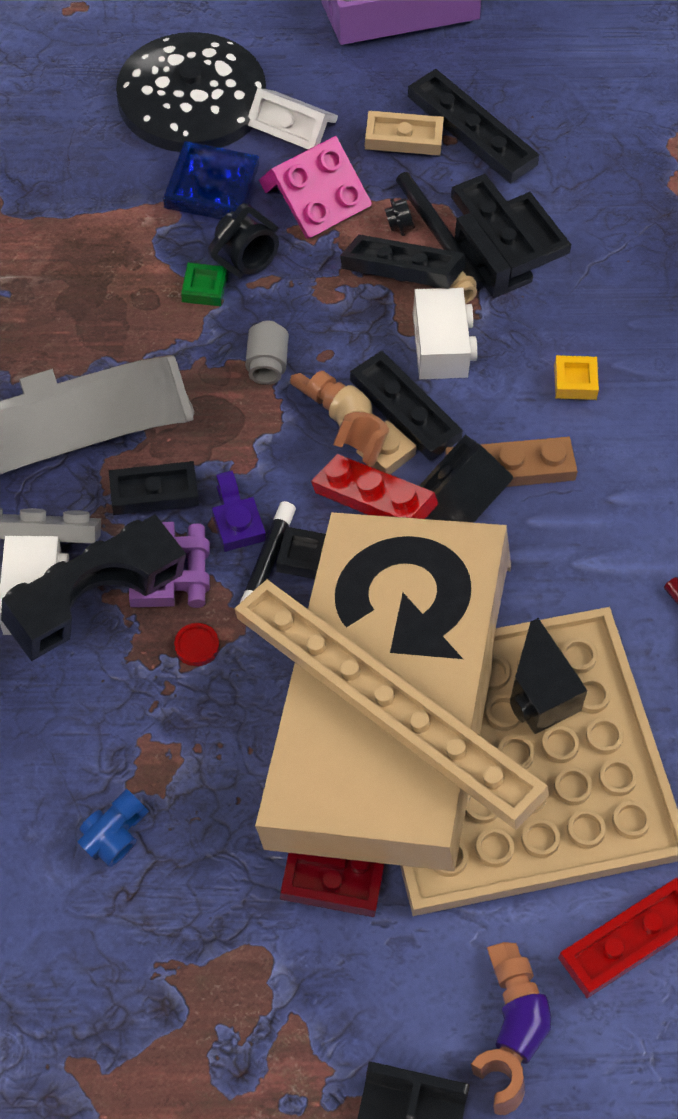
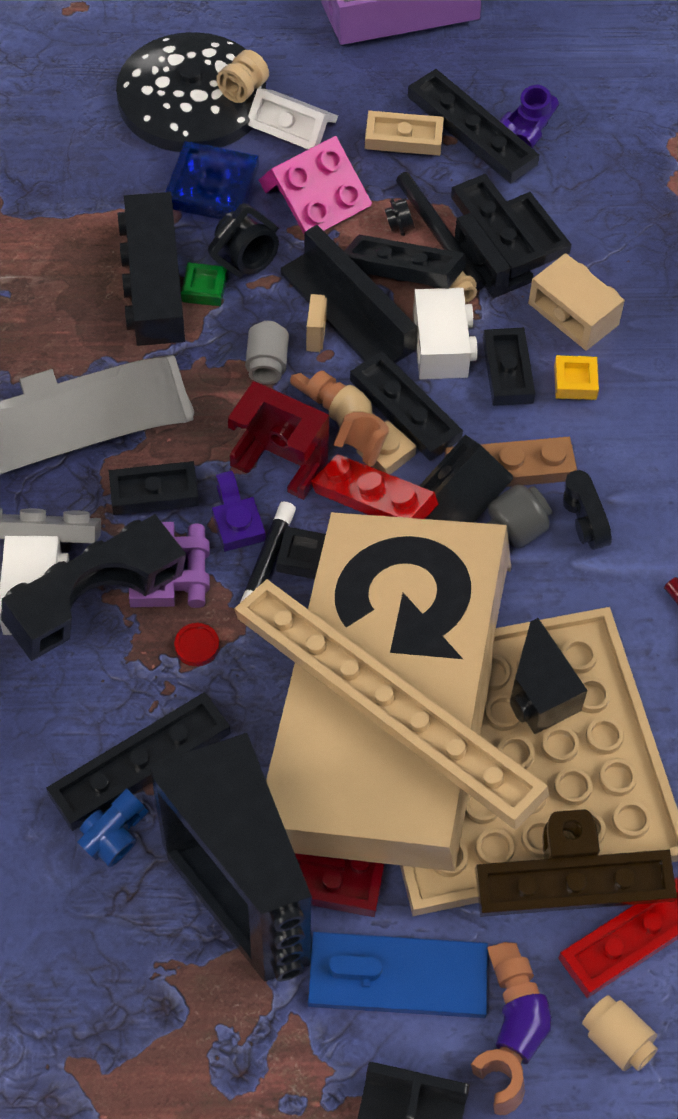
(129, 762): none -> black plate
(154, 269): none -> black brick
(236, 853): none -> black windscreen
(242, 76): none -> tan wheel
(283, 428): none -> dark red panel
(316, 323): none -> tan tile
(354, 302): none -> black panel
(398, 975): none -> blue piece
(508, 366): none -> black plate
(523, 512): none -> dark grey head
(532, 114): none -> dark purple plate
(574, 874): none -> dark brown plate
(576, 301): none -> tan brick
(591, 520): none -> black plate
(620, 1033): none -> tan brick

